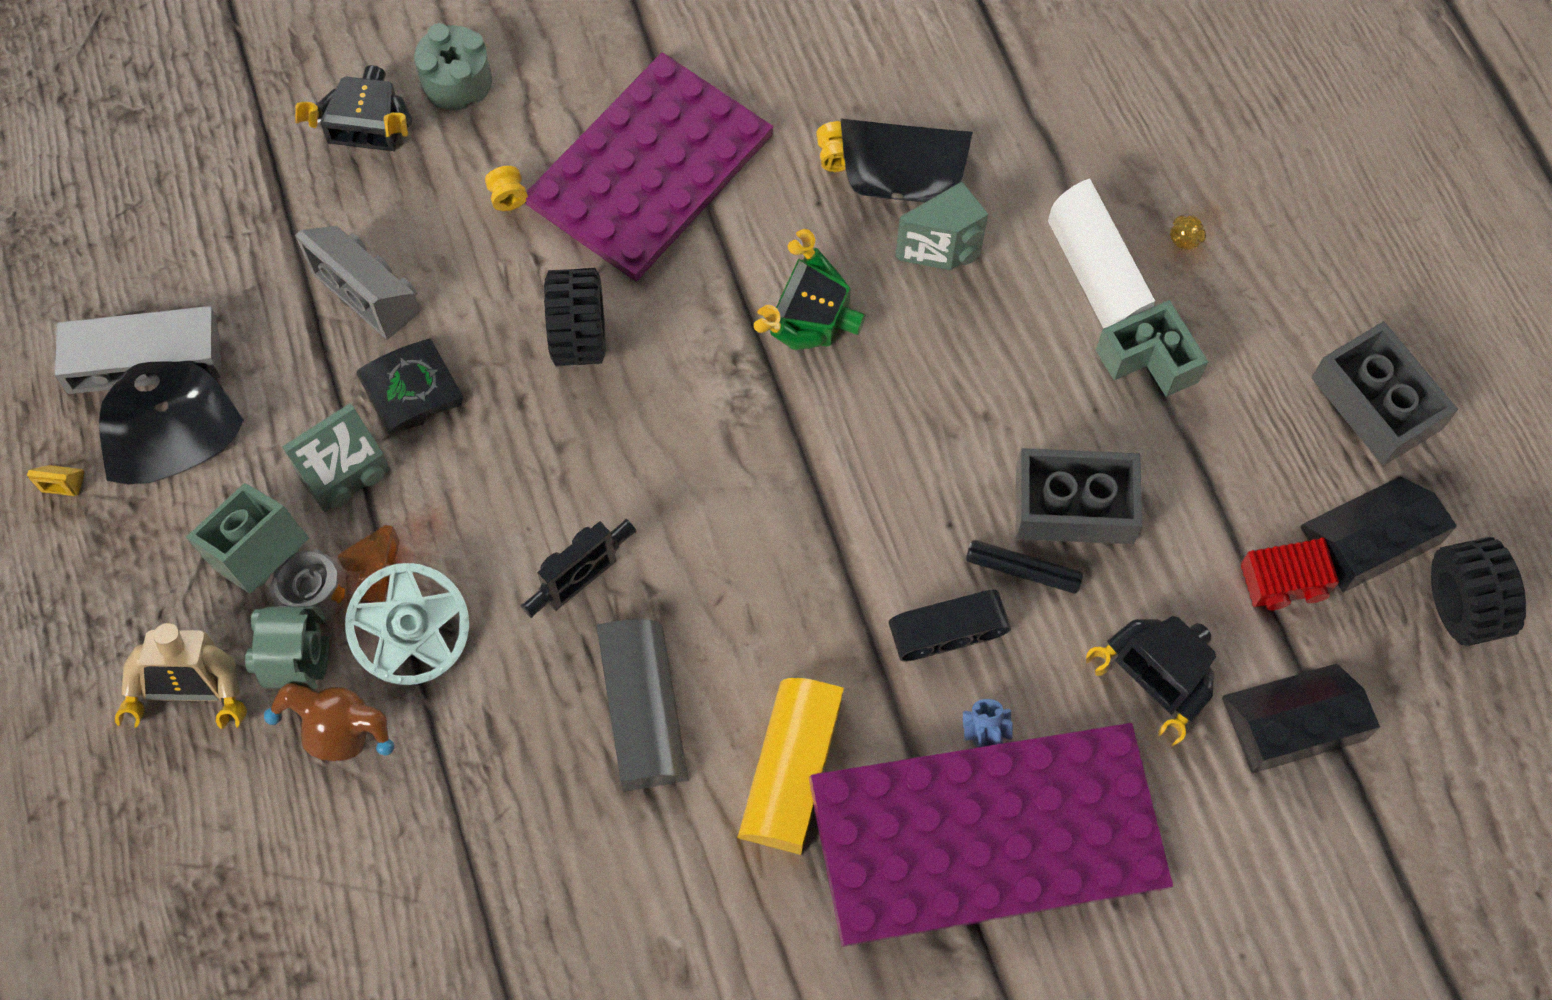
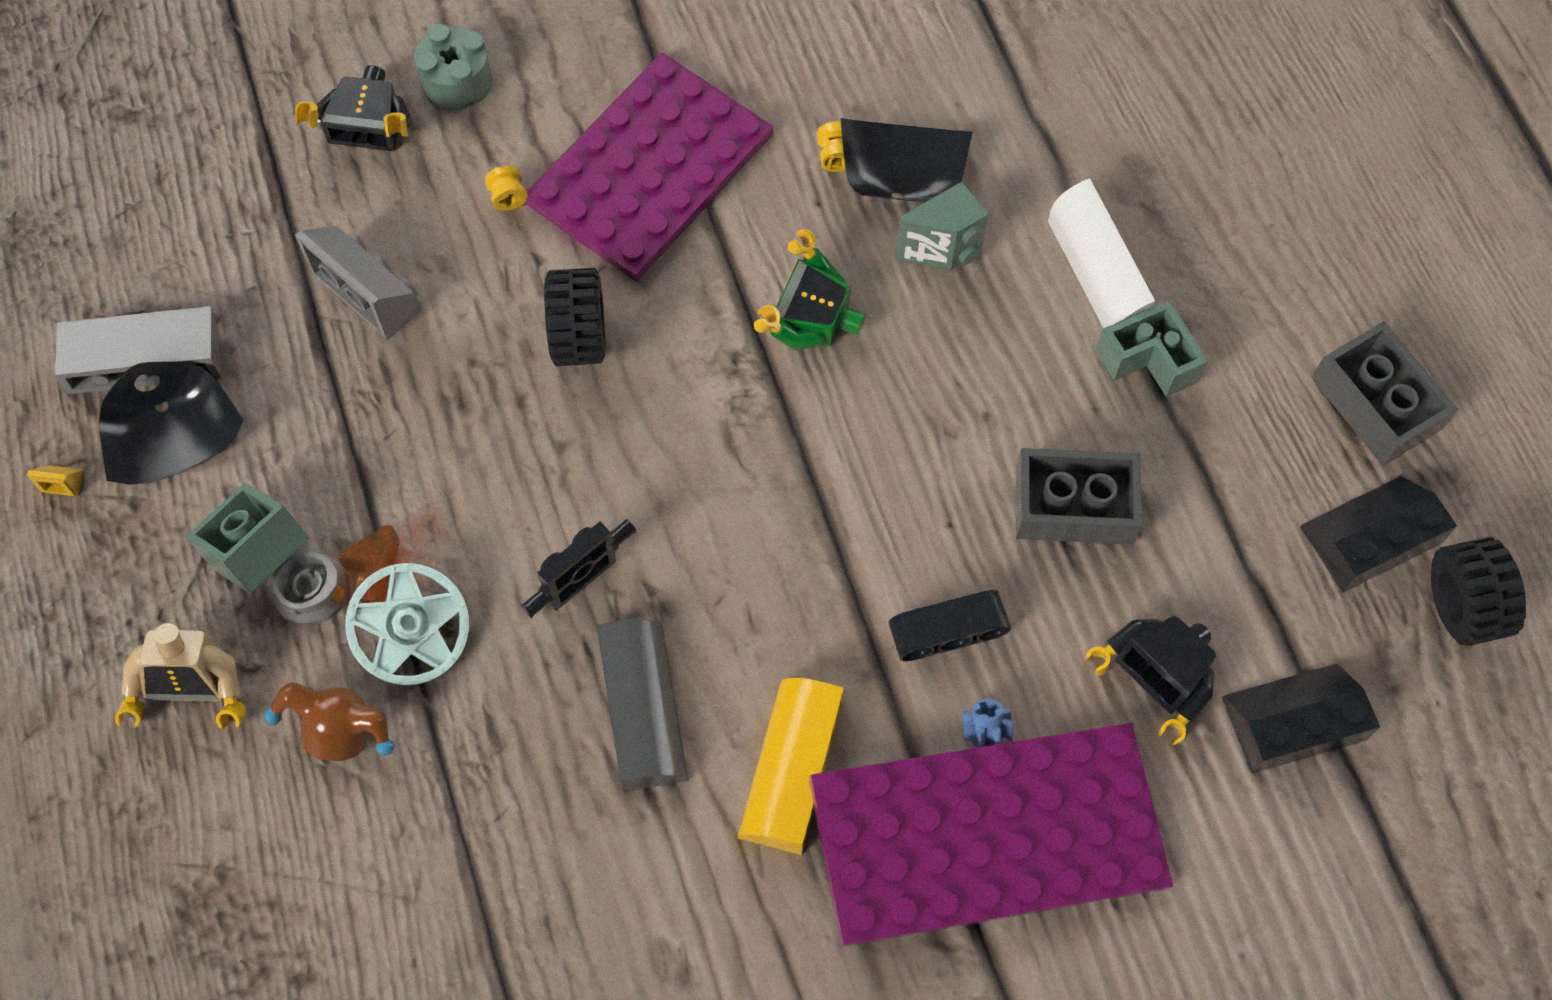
(288, 646): sand green brick -> none
(337, 458): sand green slope -> none
(409, 385): black slope -> none
(1024, 566): black axle -> none
(1187, 232): clear yellow plate -> none
(1289, 574): red brick -> none

